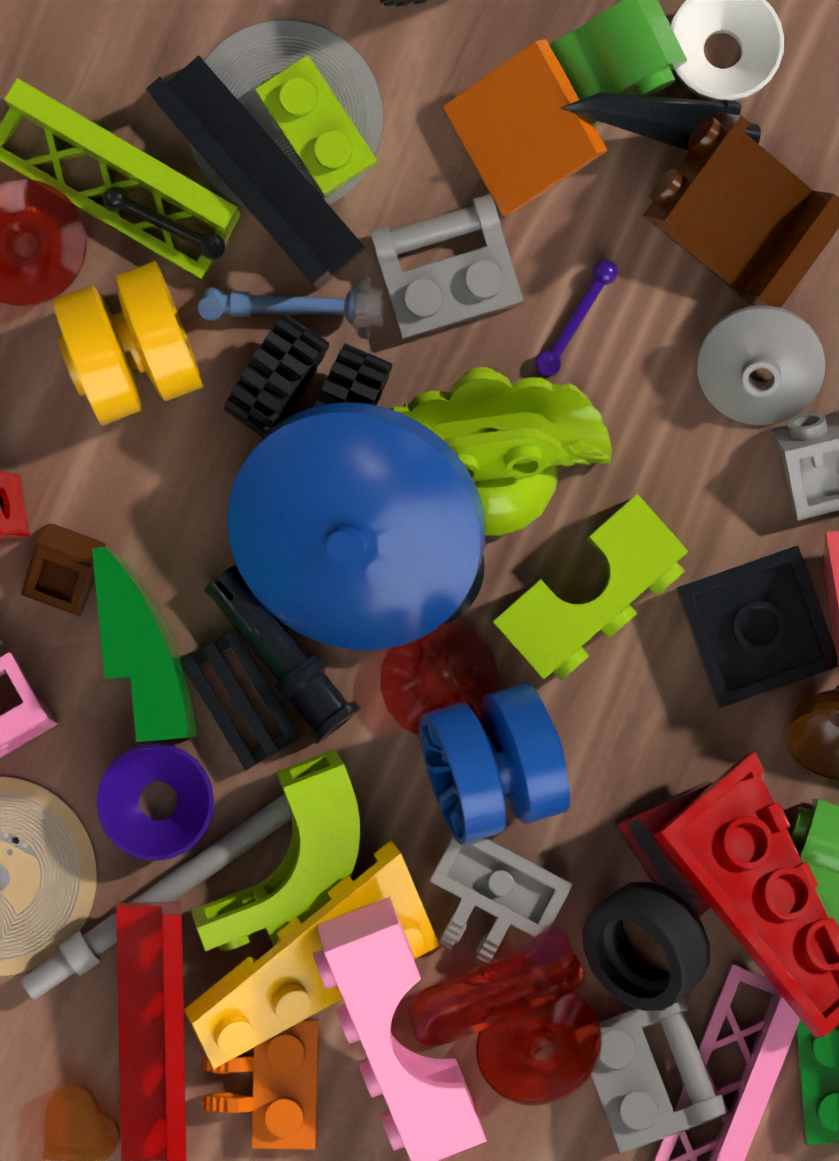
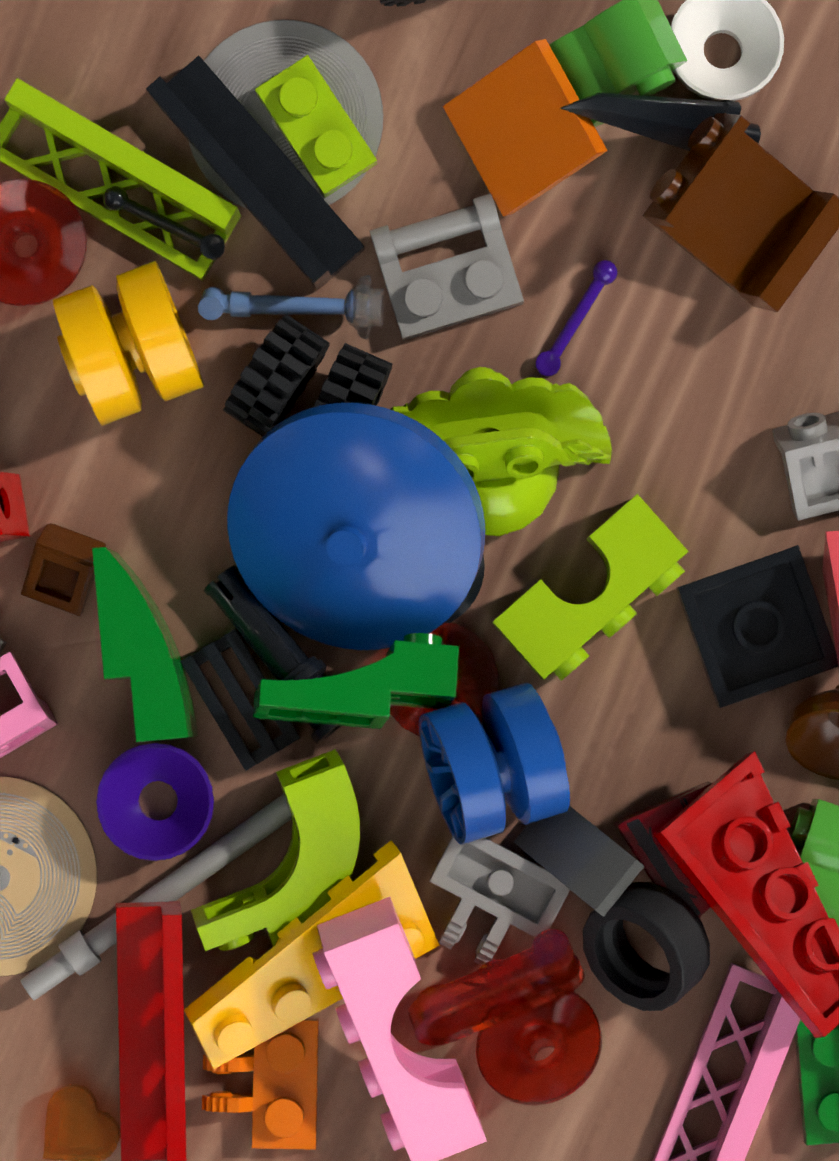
(411, 674): none -> green slope
(580, 858): none -> dark grey slope
(632, 1084): light grey plate -> none
(754, 340): light grey dish -> none

